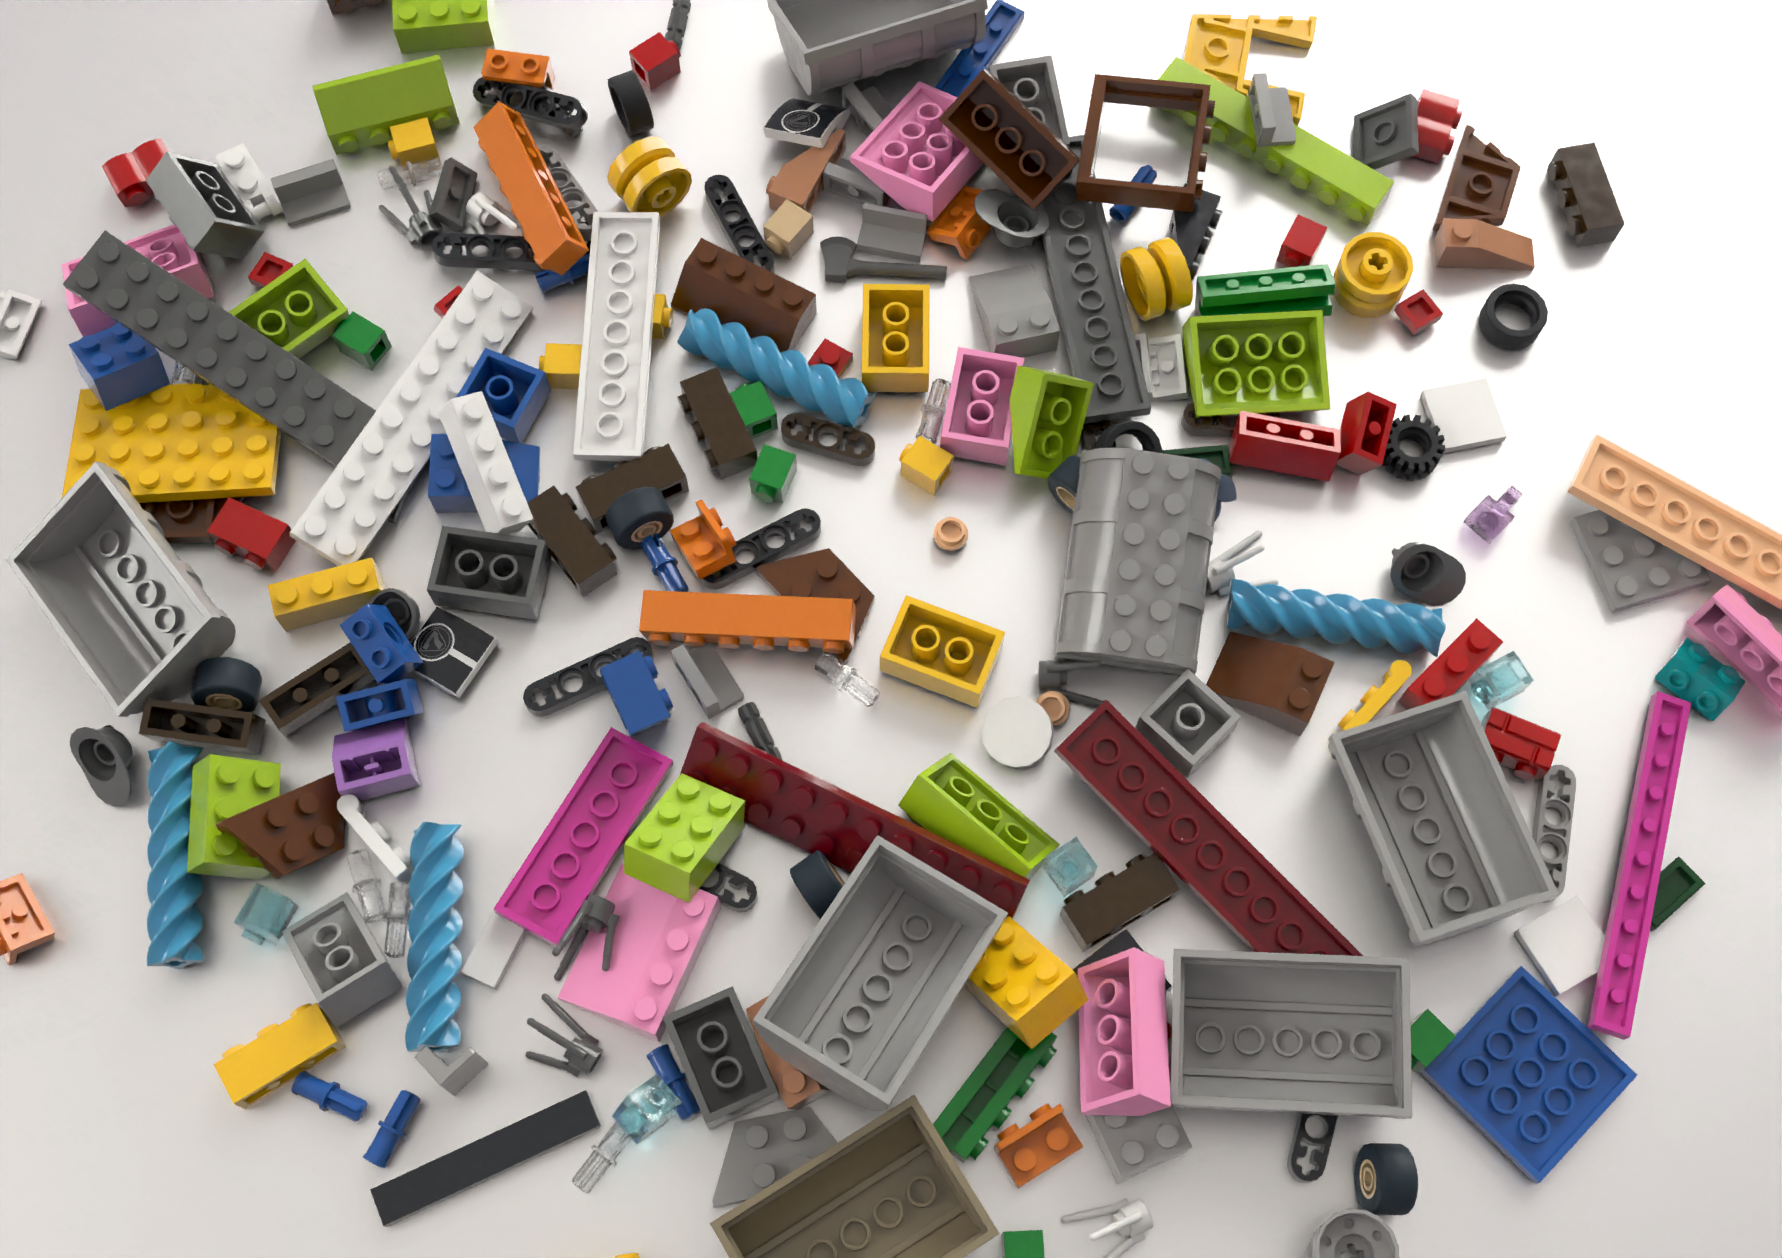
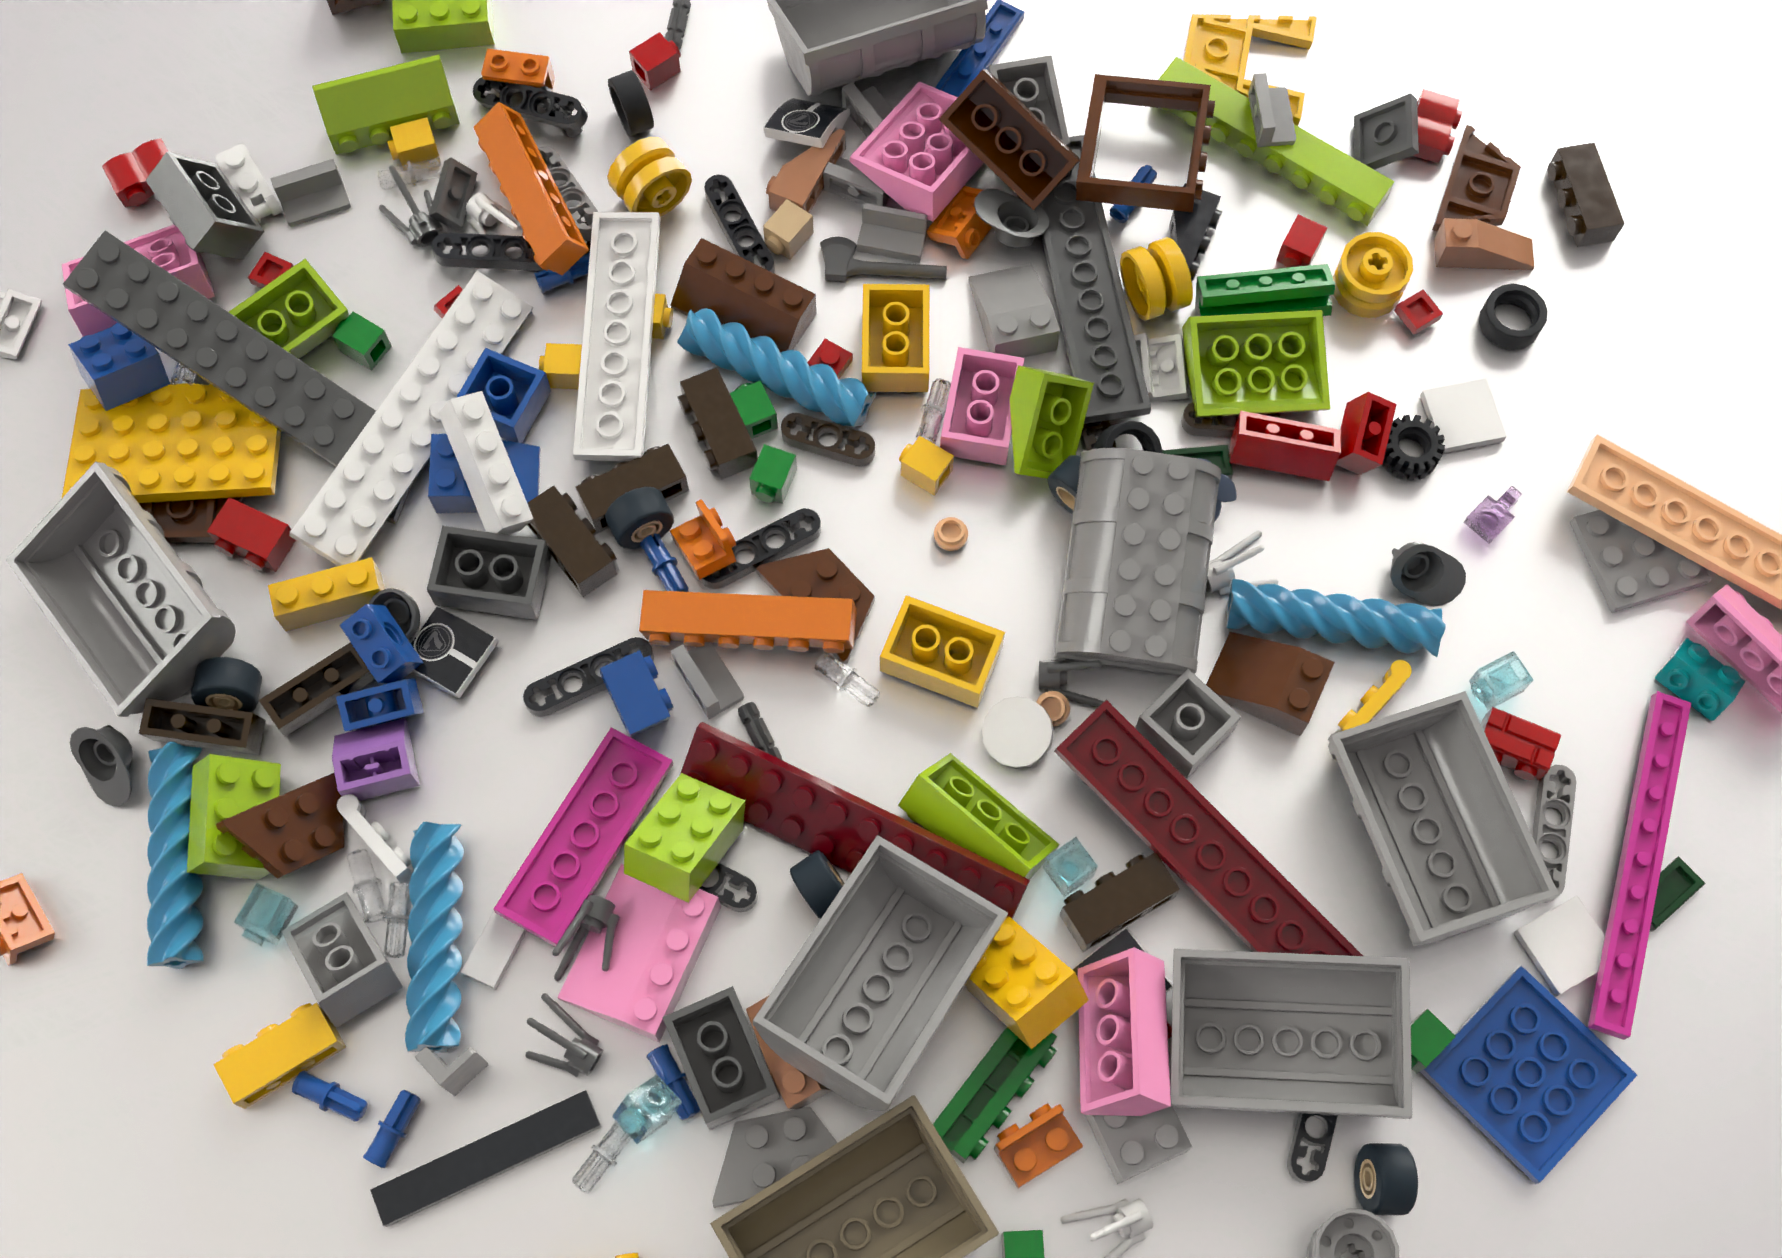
(1453, 666): red brick -> none

